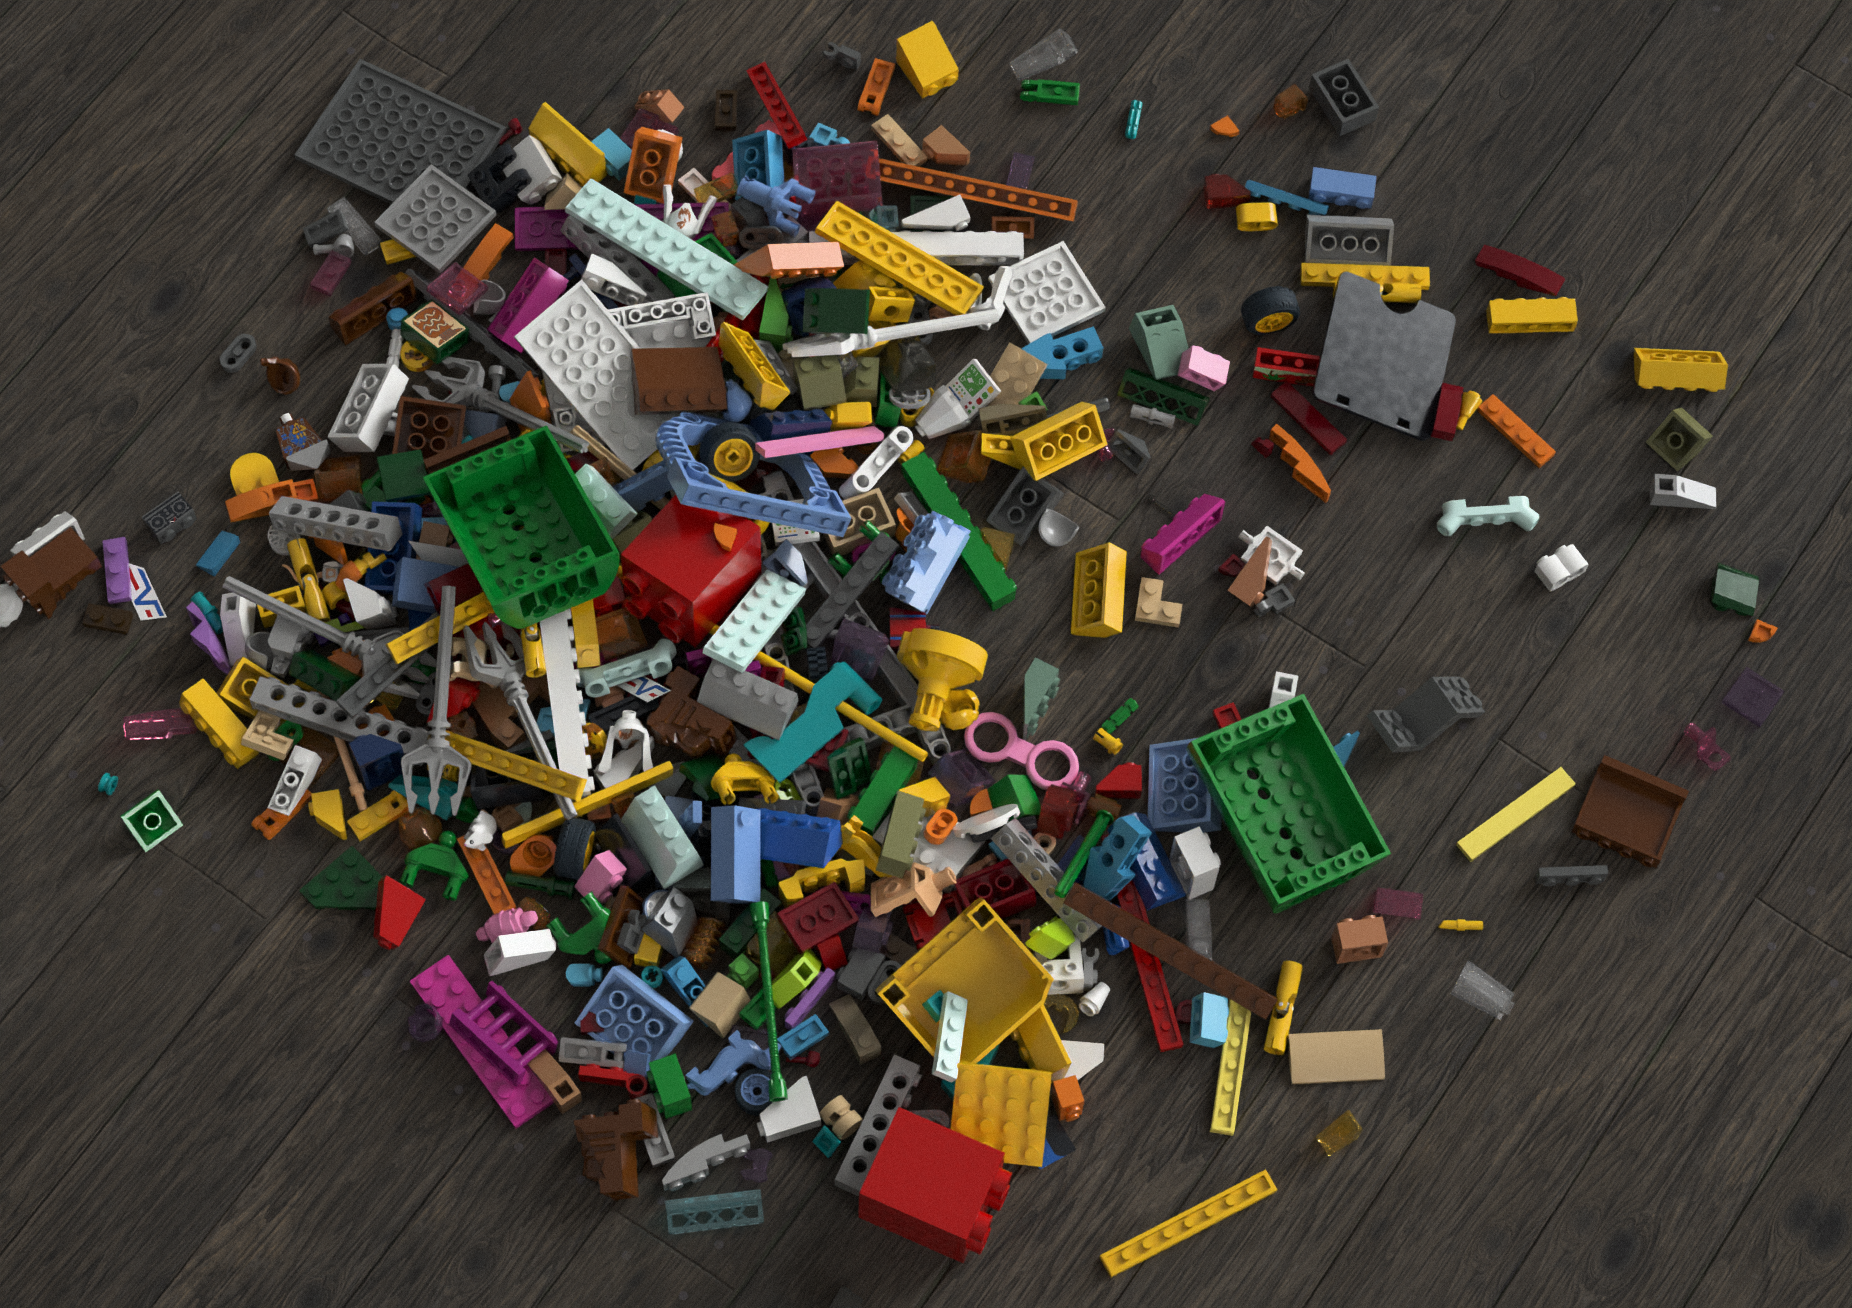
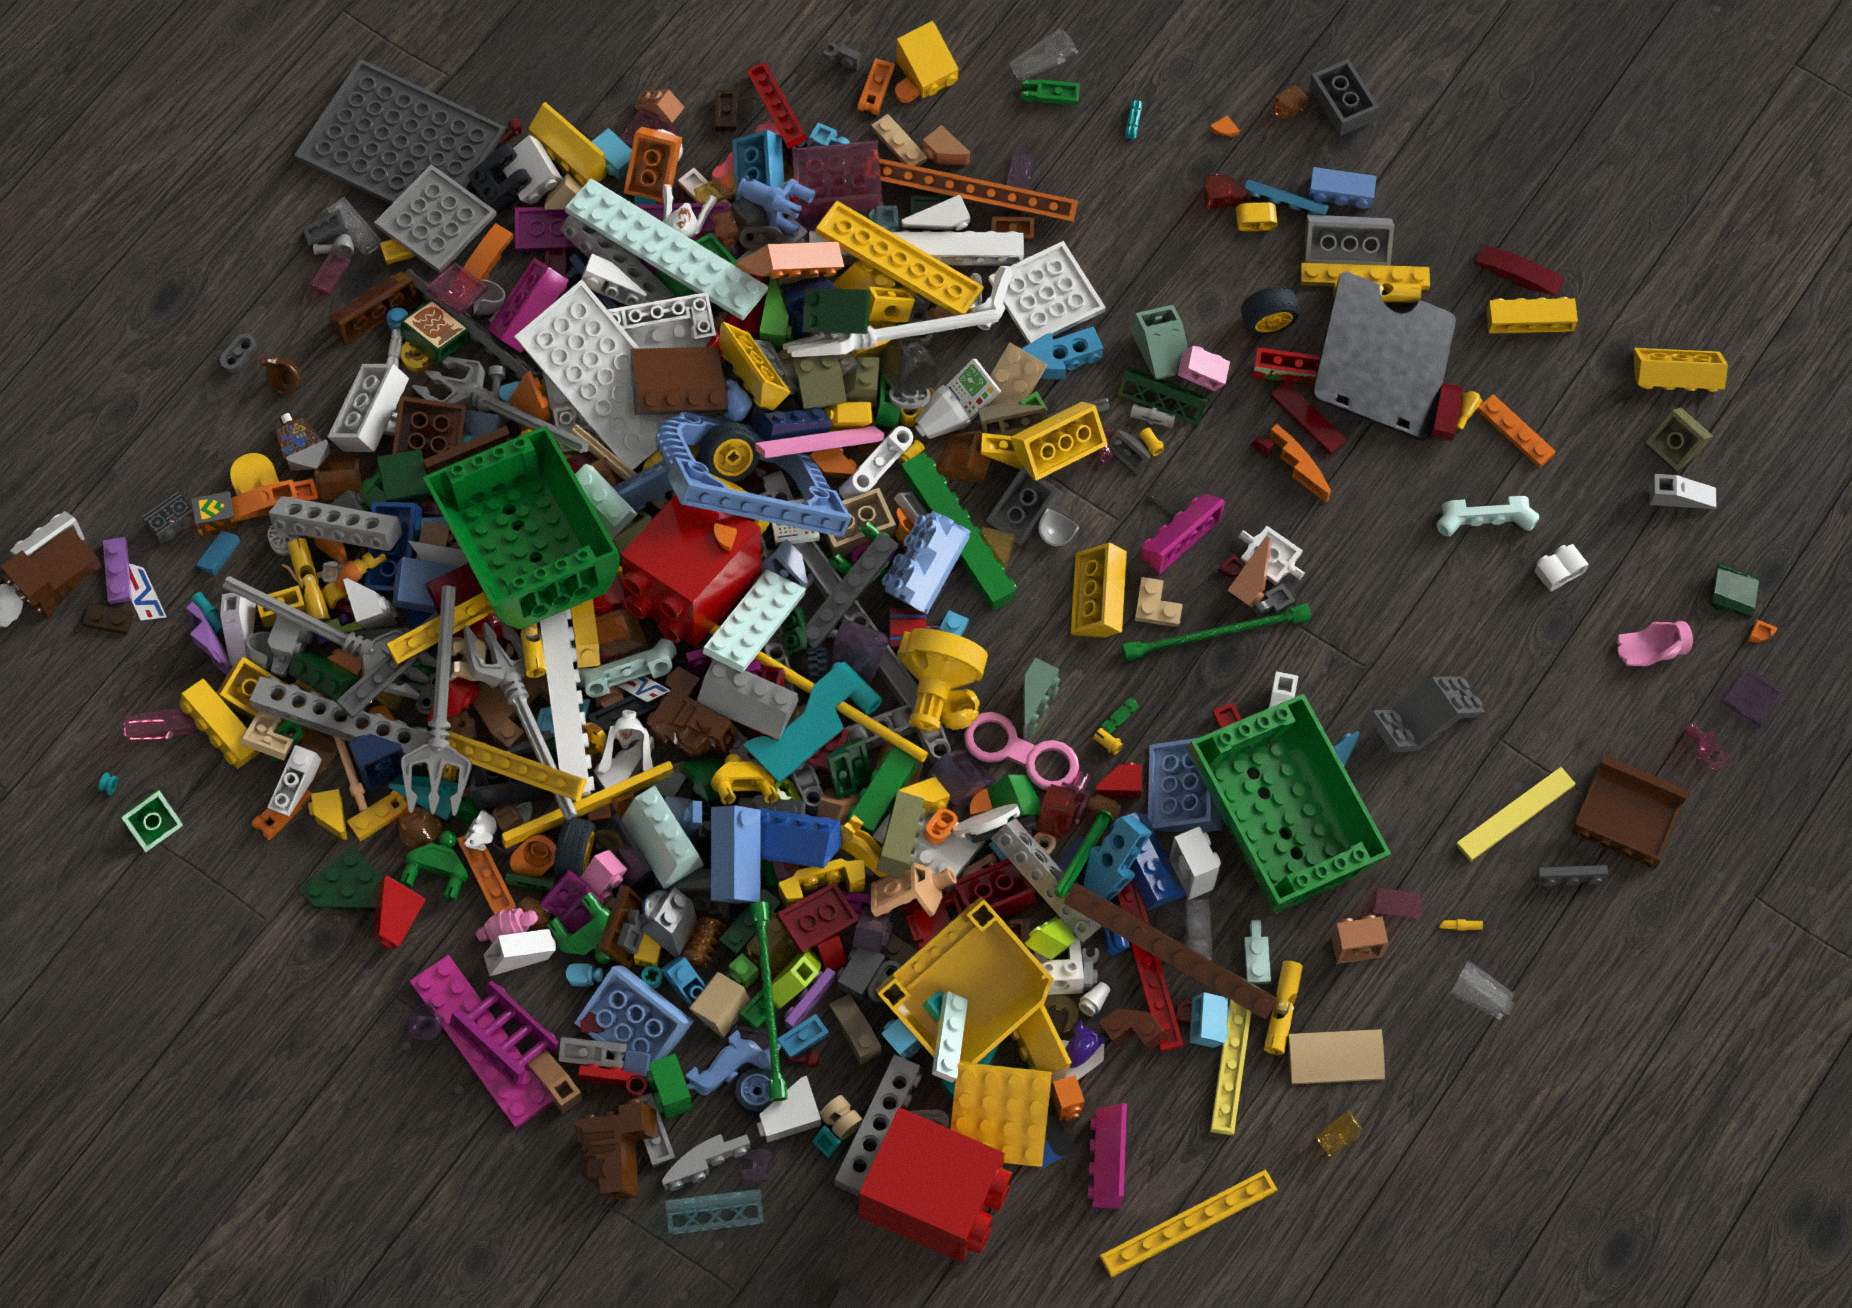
(214, 513): none -> piece
(565, 902): none -> magenta slope
(901, 1039): none -> medium azure brick
(906, 91): none -> orange tile
(954, 623): none -> medium azure plate
(1082, 1045): none -> dark purple piece
(1108, 1156): none -> dark pink slope
(1125, 1023): none -> copper brick
(1154, 445): none -> yellow pin
(1257, 955): none -> light aqua plate
(1296, 614): none -> green hose
(1655, 643): none -> bright pink hair

